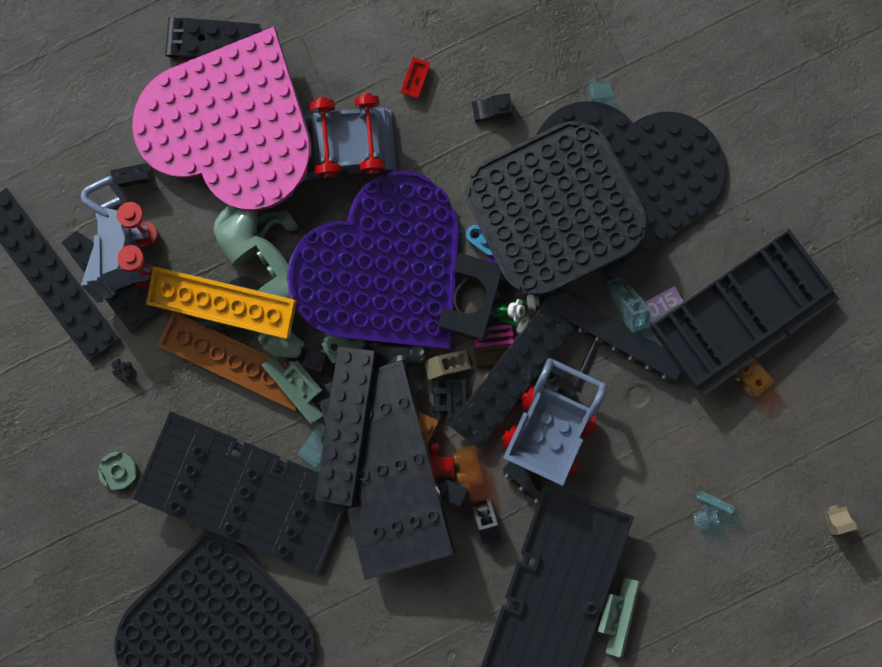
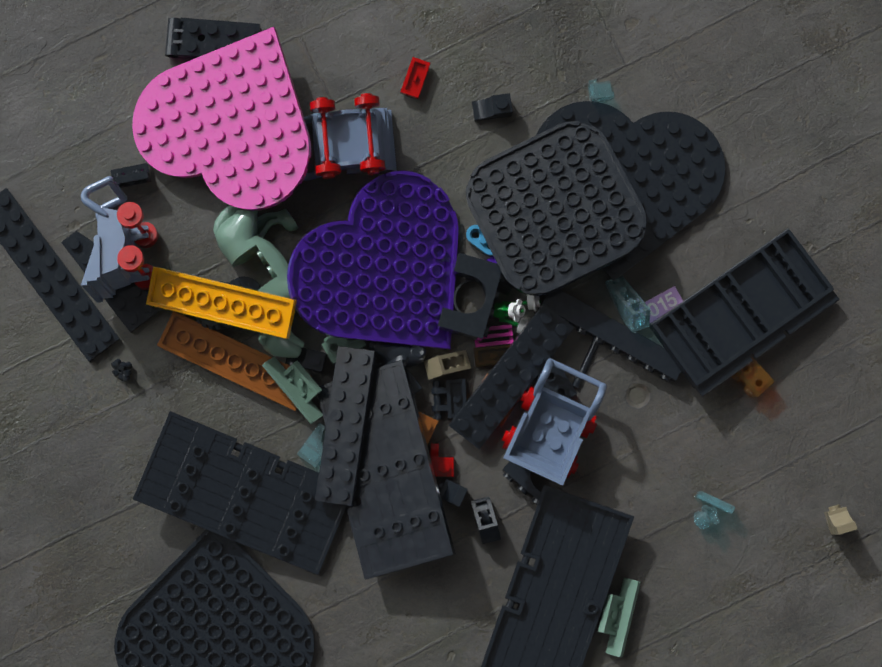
(117, 471): sand green tile -> none
(469, 466): clear orange brick -> none

